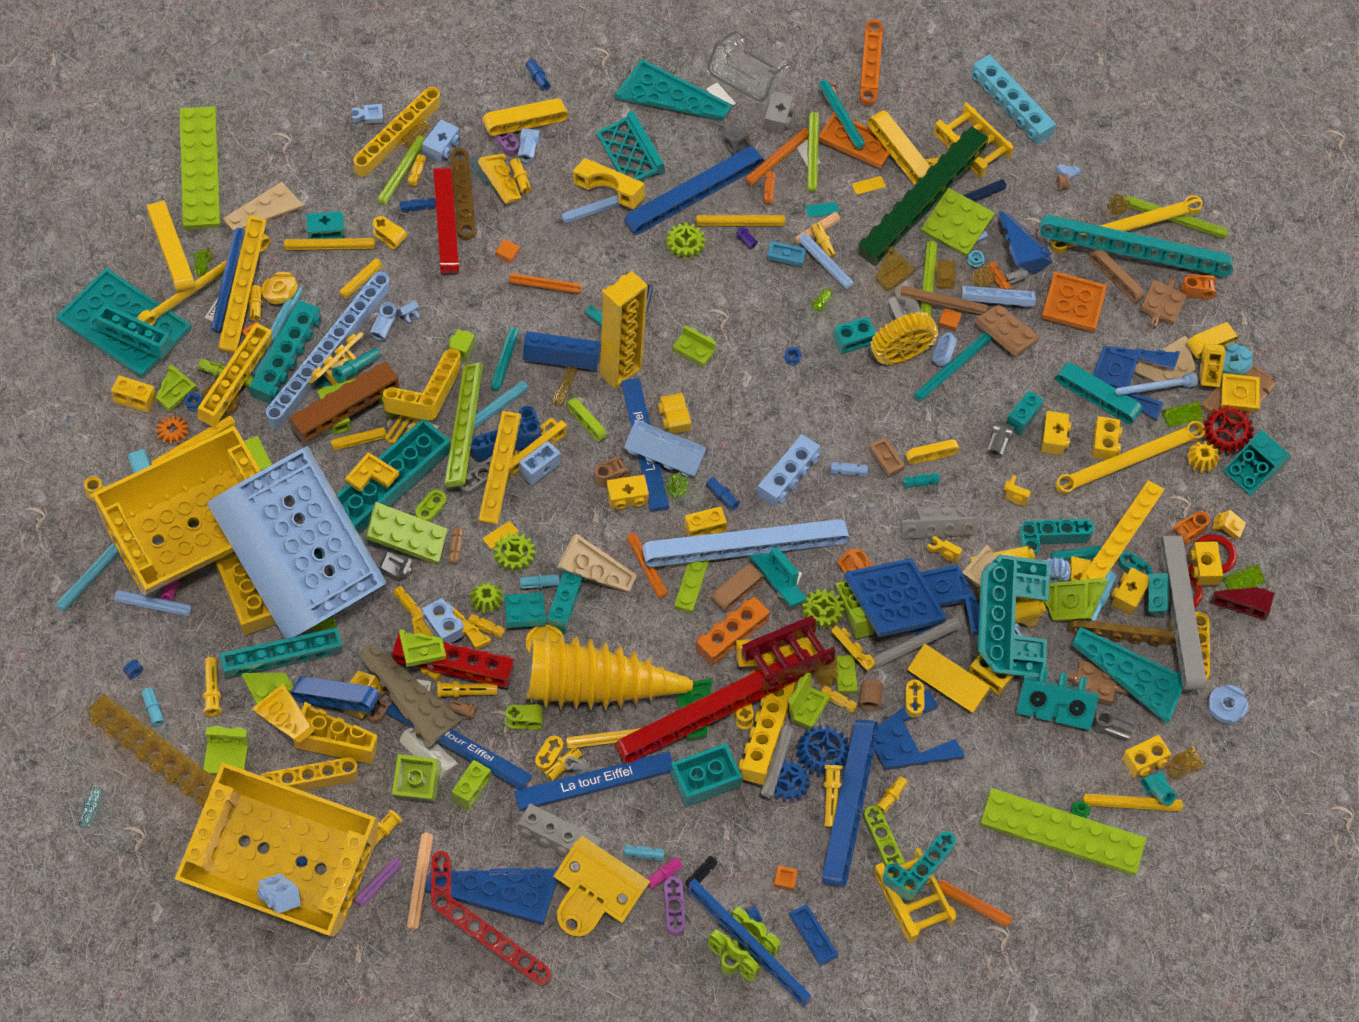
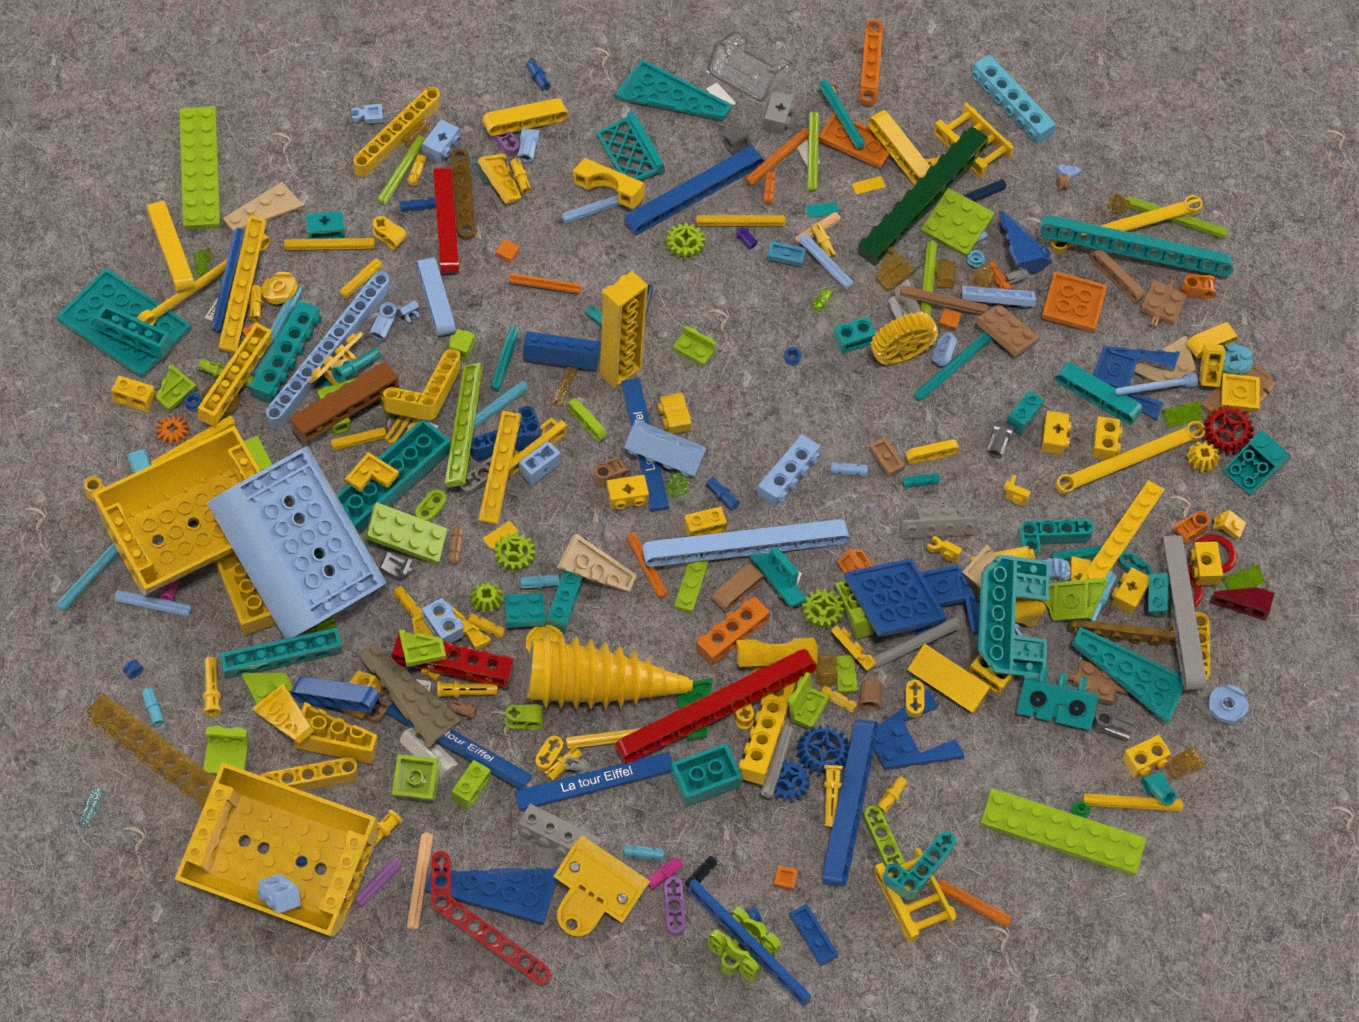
(436, 296): none -> light blue beam
(788, 635): dark red fence -> none

